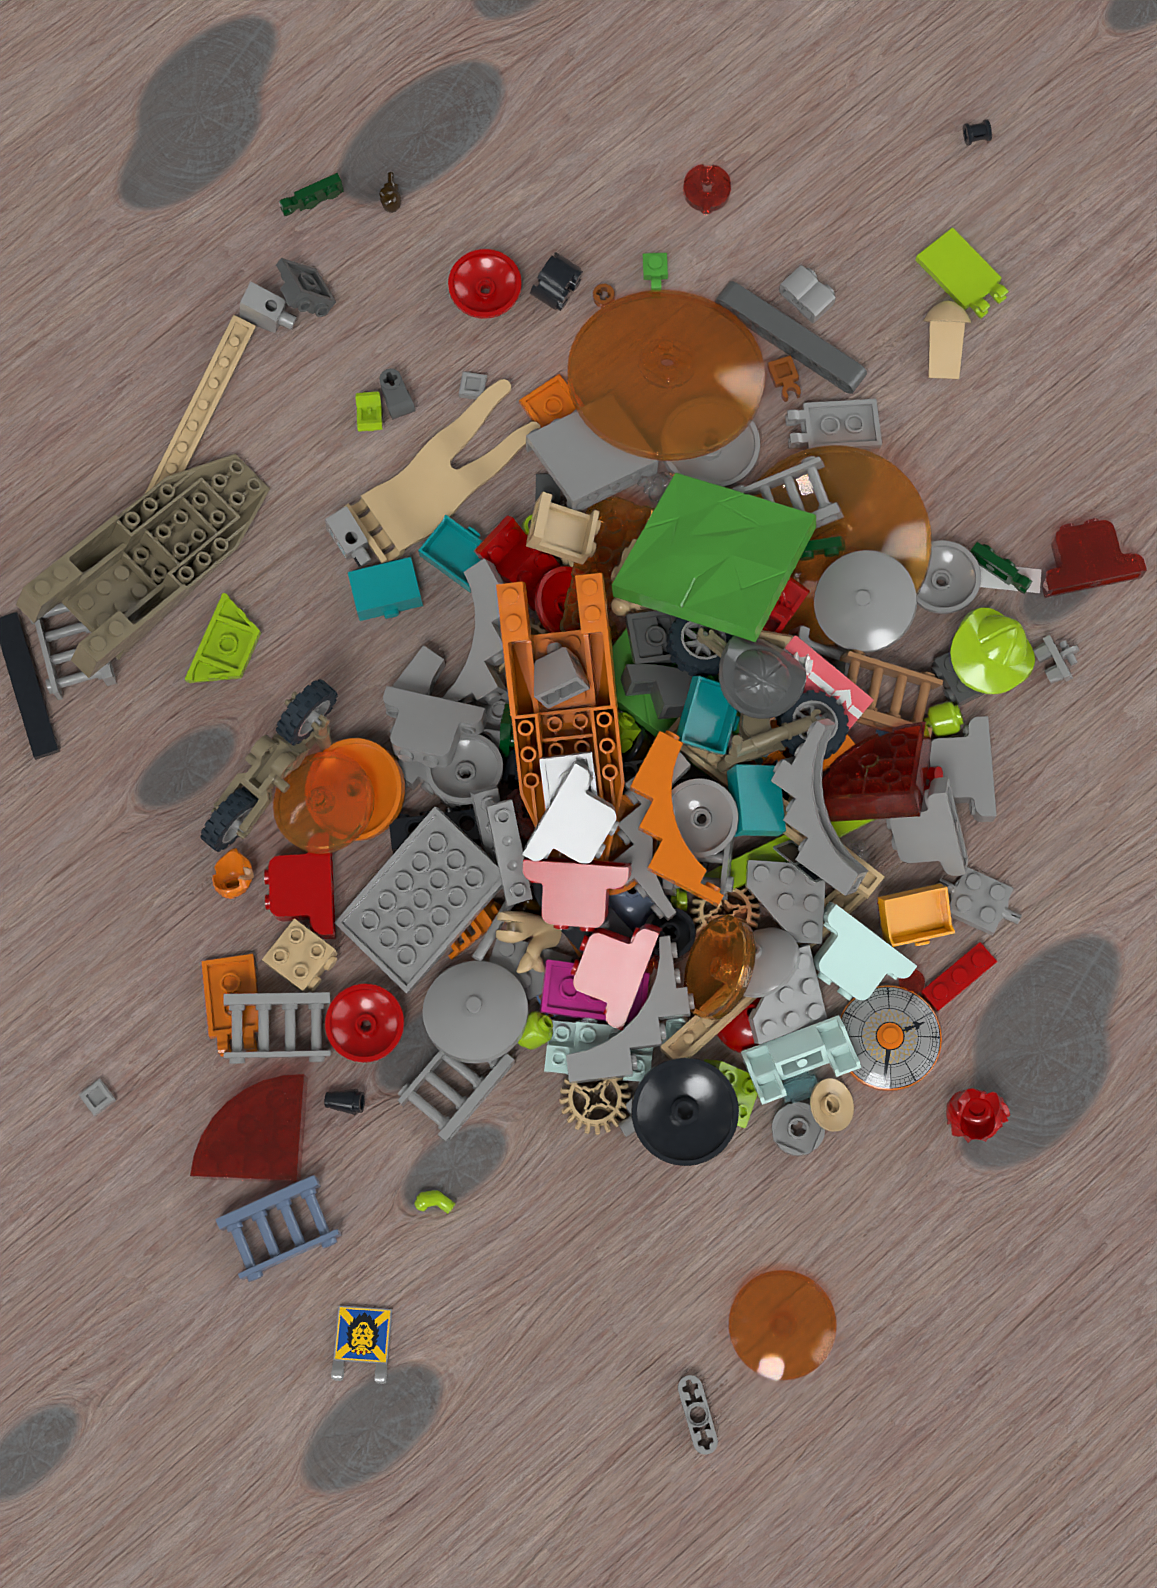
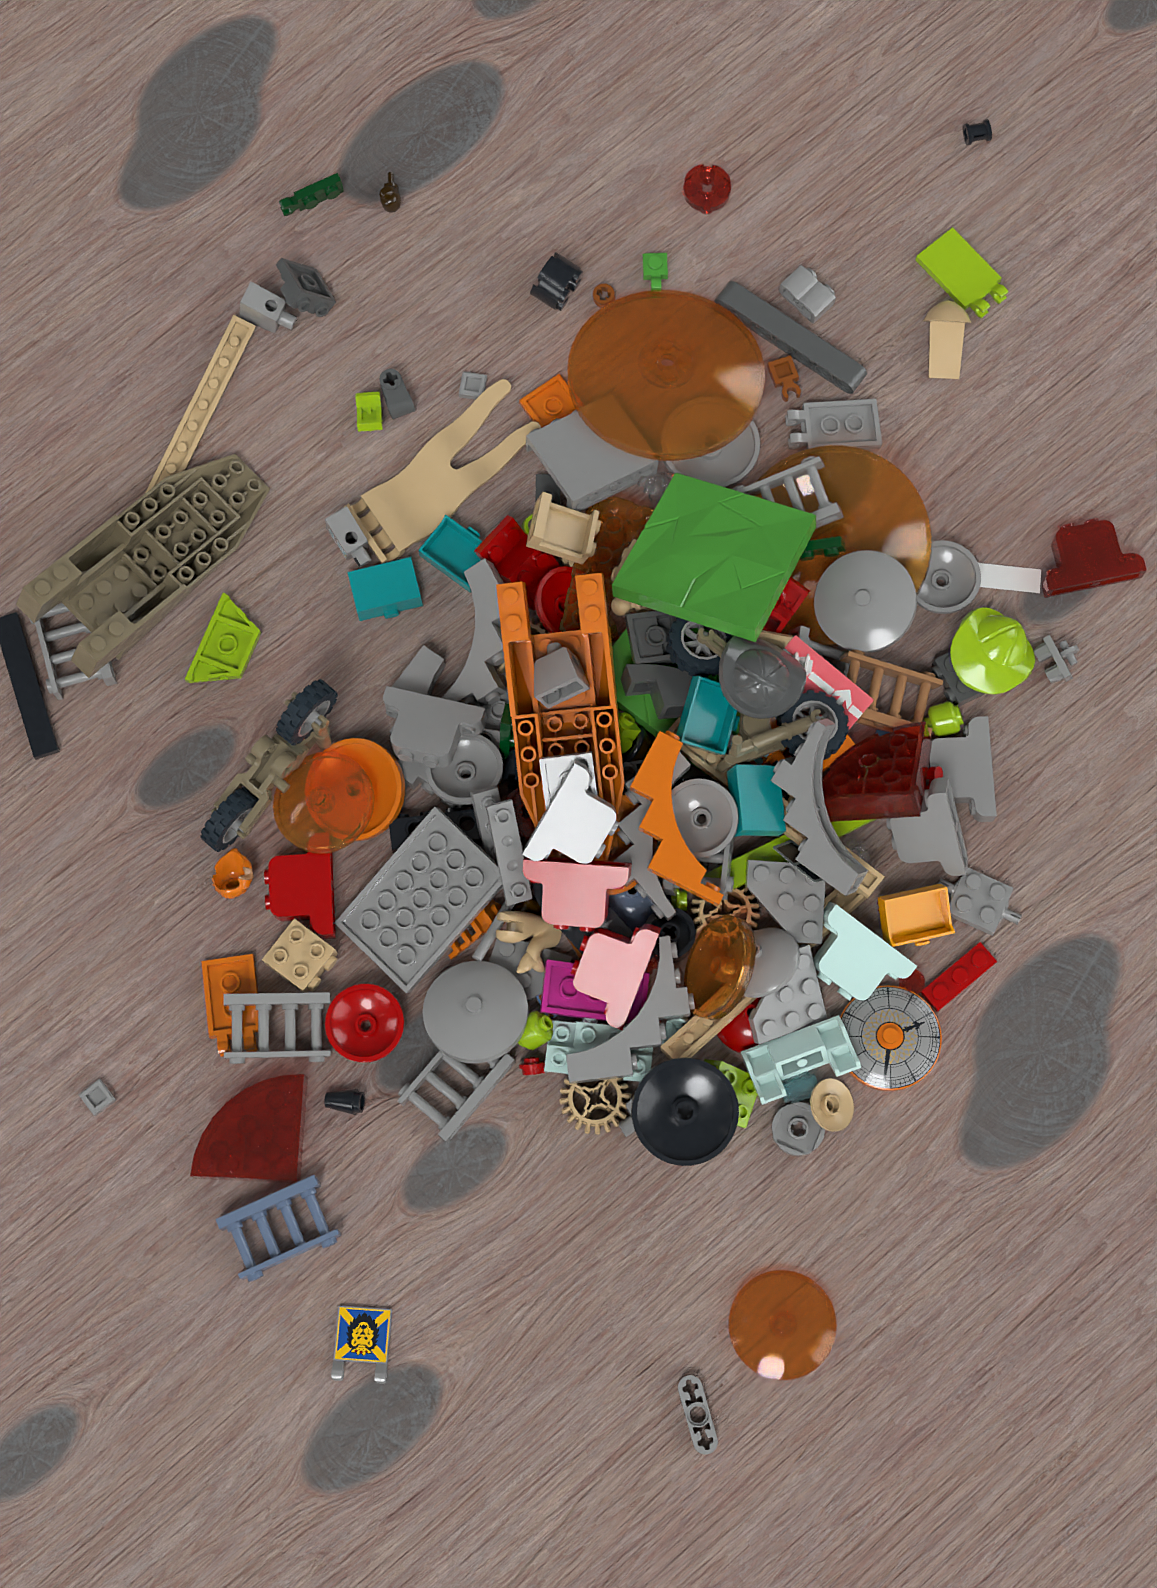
(433, 1198): lime arm -> none
(481, 271): red dish -> none
(532, 1066): none -> red plate
(976, 1114): red hair -> none
(1001, 568): dark green plate -> none

